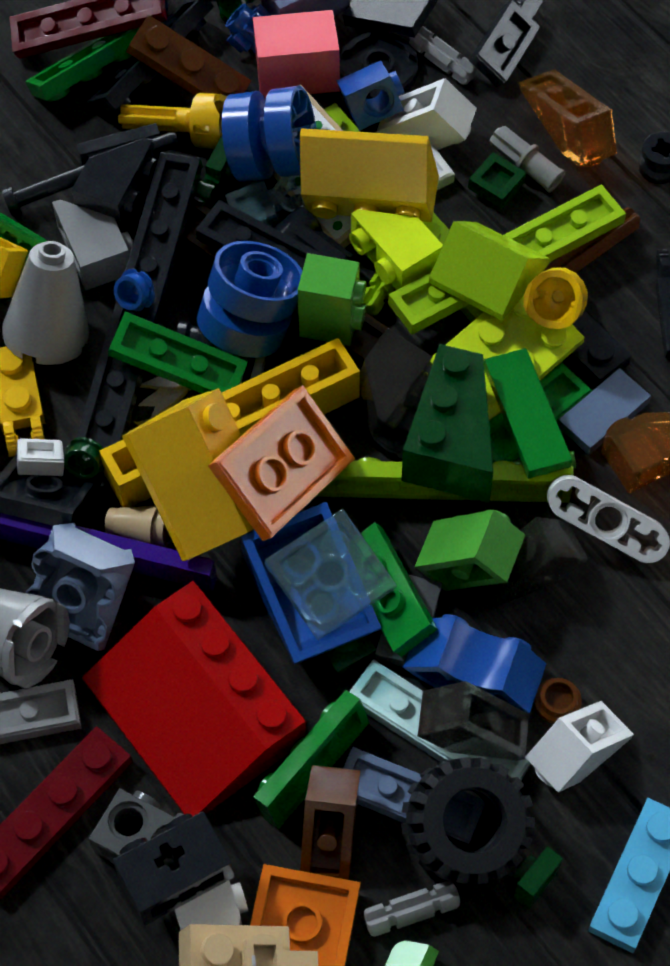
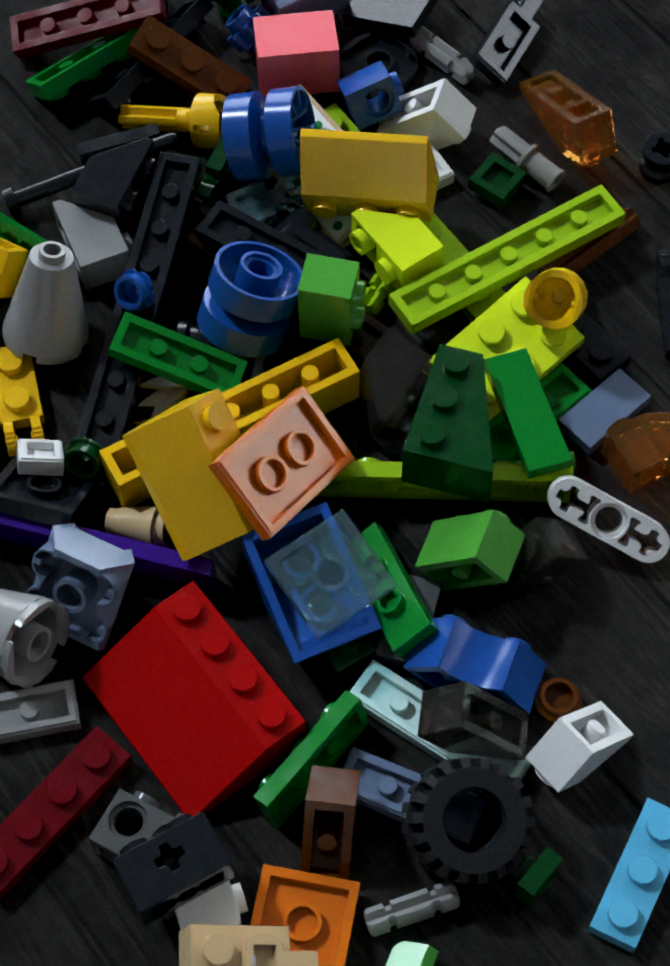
(485, 268): lime slope -> none

